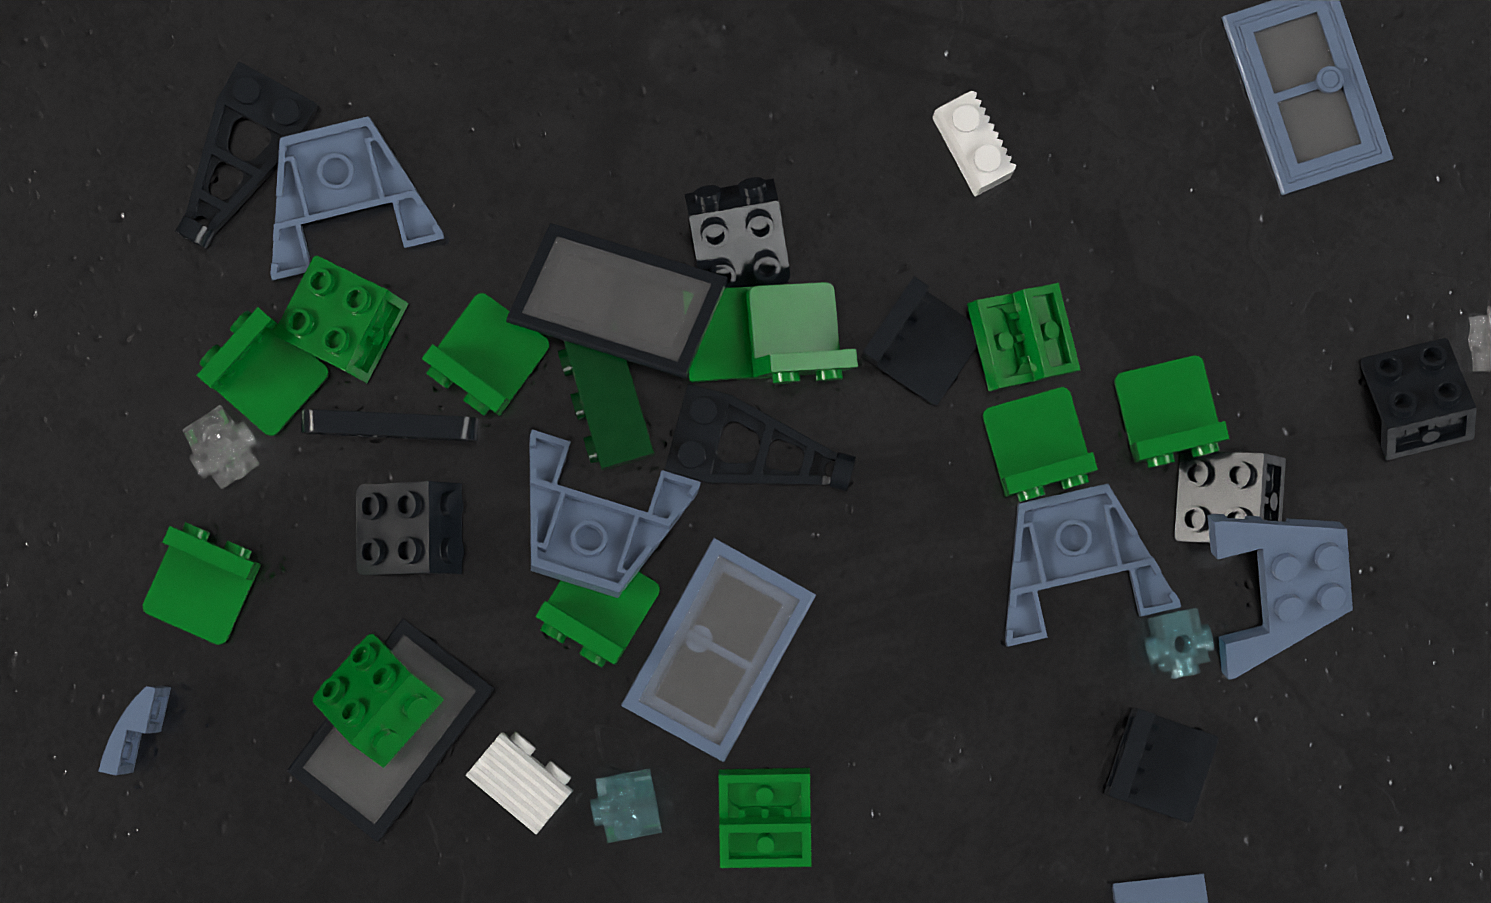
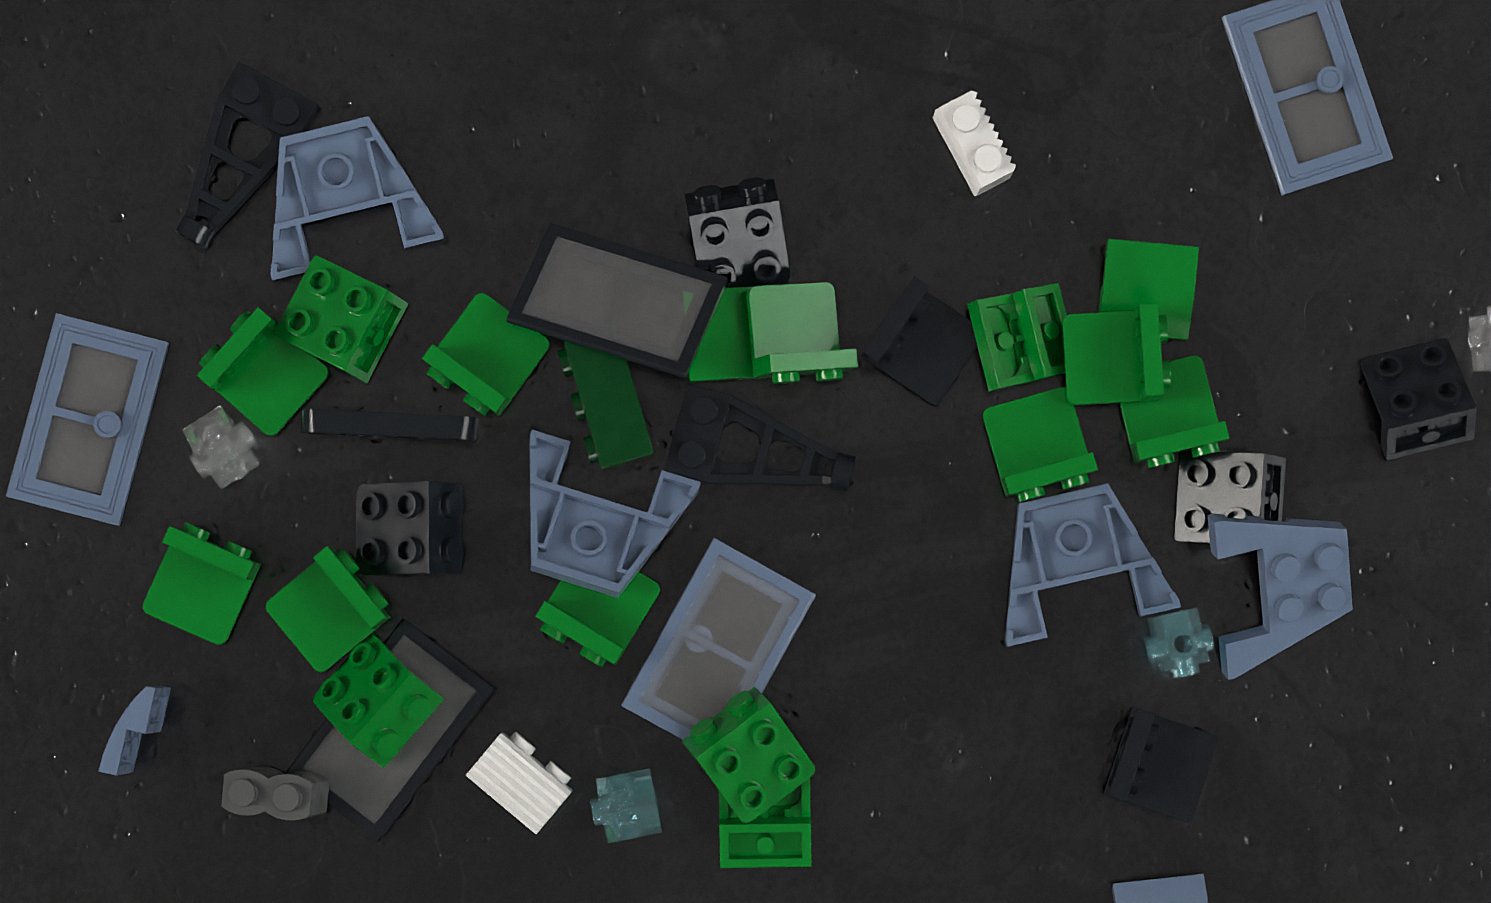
(87, 419): none -> sand blue door
(279, 794): none -> dark grey brick
(328, 609): none -> green bracket
(749, 754): none -> green bracket
(1115, 356): none -> green bracket
(1151, 274): none -> green slope

